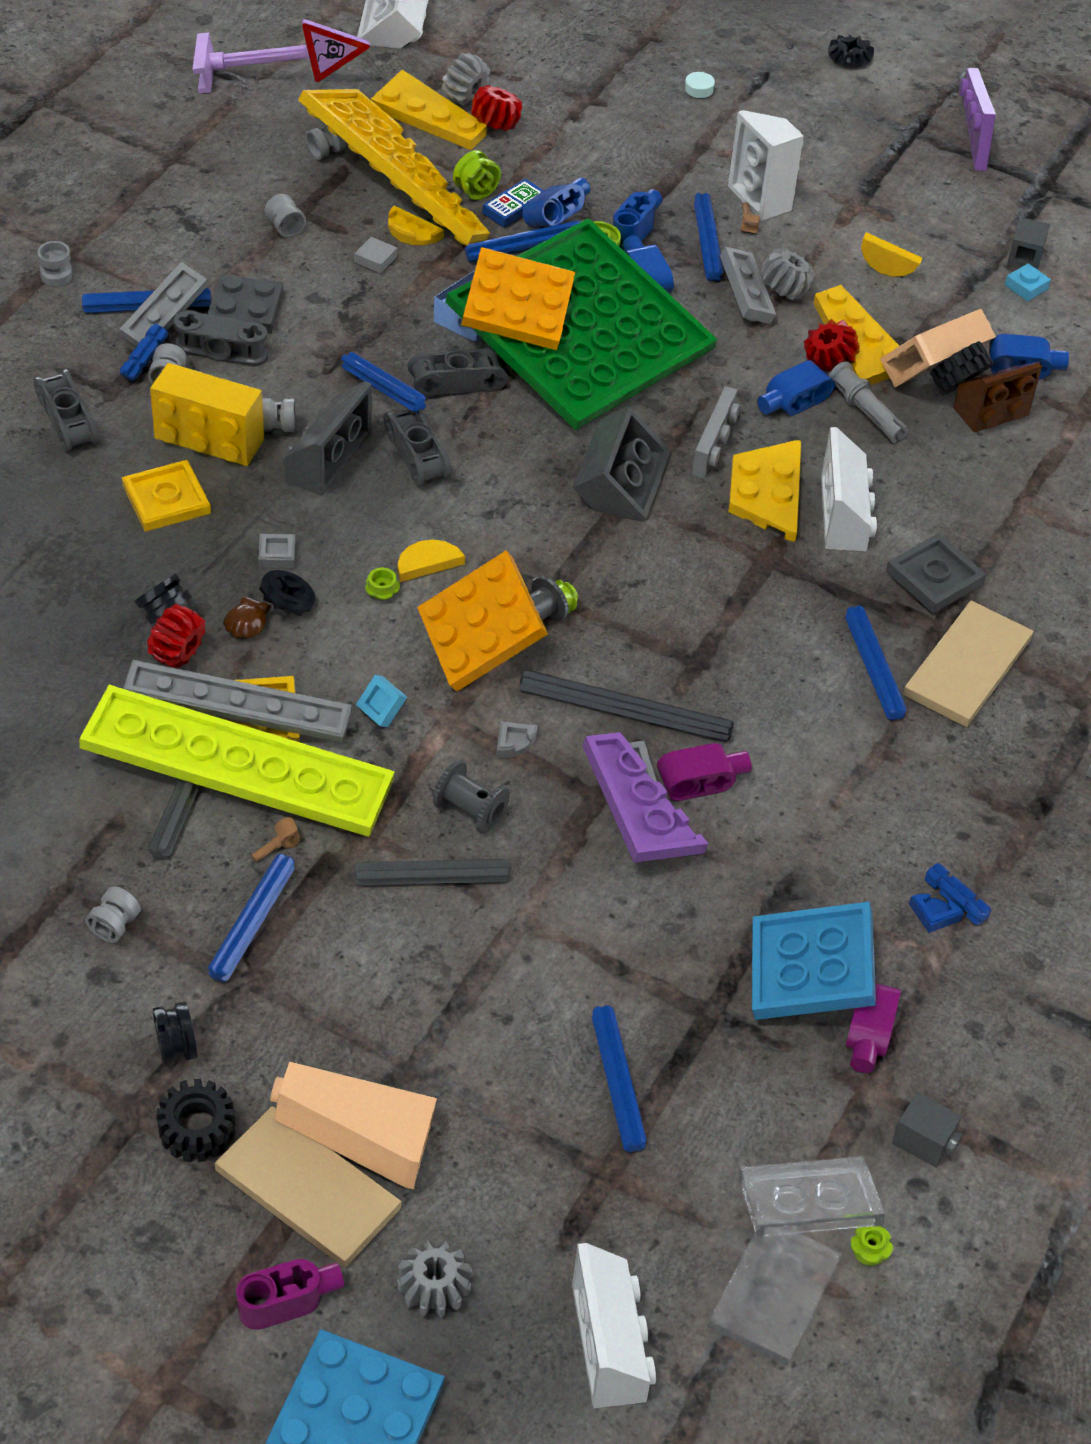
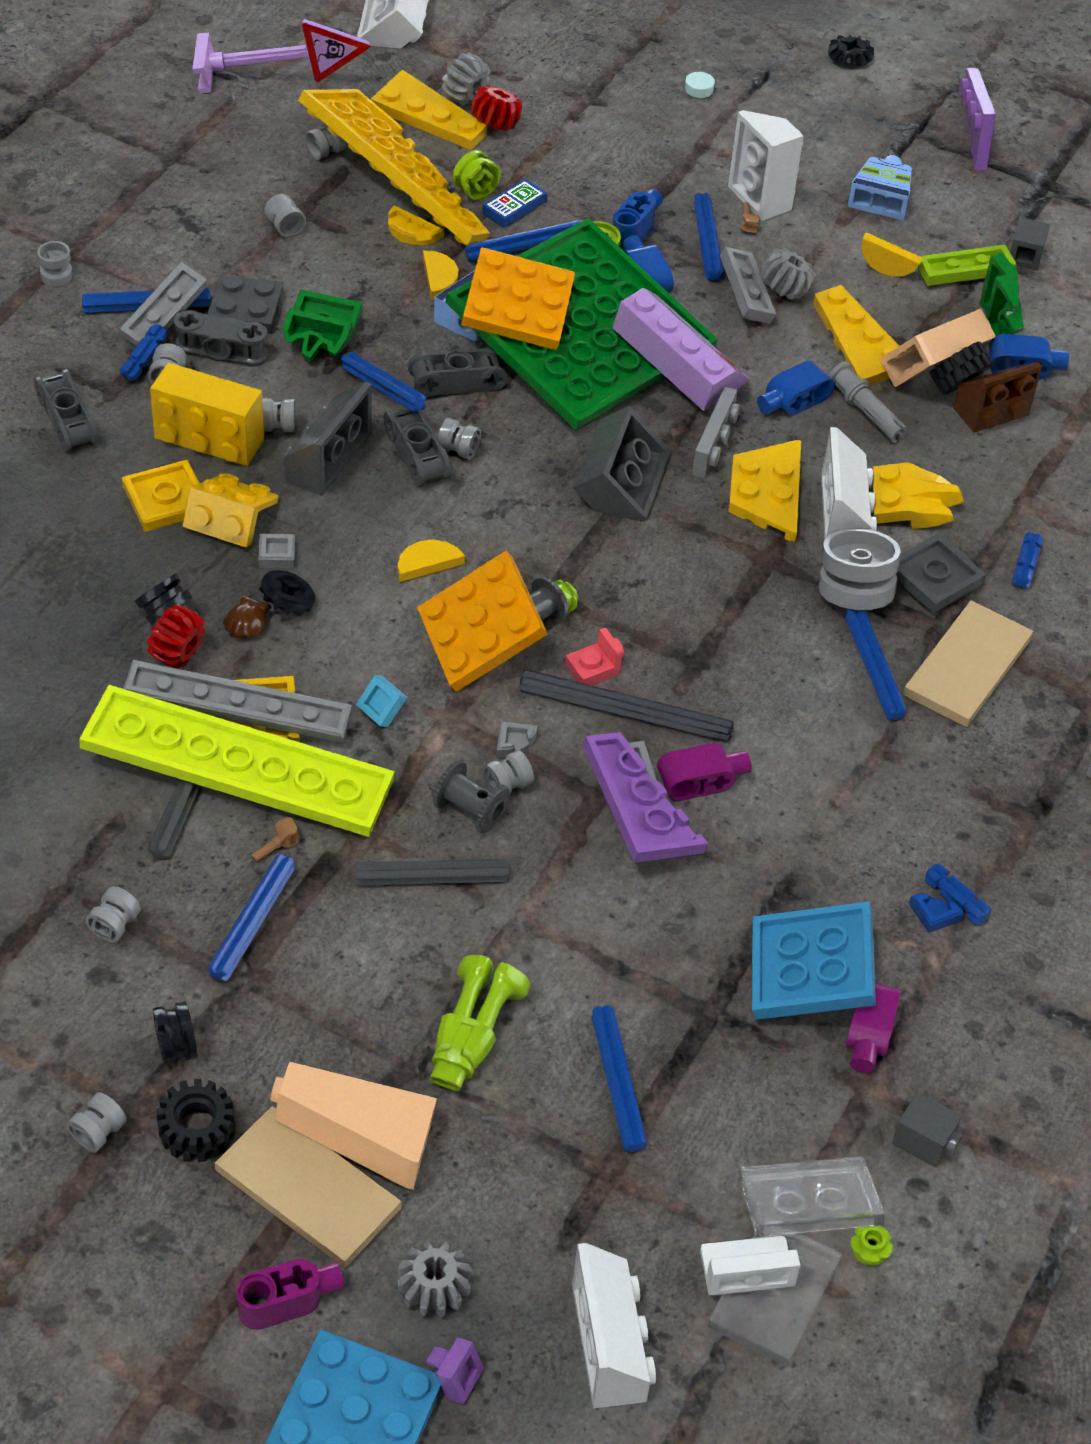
(96, 1122): none -> light grey wheel
(227, 508): none -> yellow bracket
(321, 323): none -> green plate
(375, 255): light grey tile -> none
(382, 583): lime plate -> none
(440, 272): none -> yellow tile
(457, 1369): none -> medium lavender tile
(459, 438): none -> light grey wheel
(467, 1041): none -> lime piece
(511, 772): none -> light grey wheel
(555, 203): blue piece -> none
(596, 661): none -> coral bracket
(676, 348): none -> lavender slope
(749, 1265): none -> white panel
(831, 345): red gear -> none
(859, 569): none -> light grey wheel
(882, 187): none -> light blue torso
(913, 495): none -> yellow plate
(959, 265): none -> lime plate
(1001, 296): none -> green plate
(1027, 282): medium azure plate -> none
(1027, 560): none -> blue axle

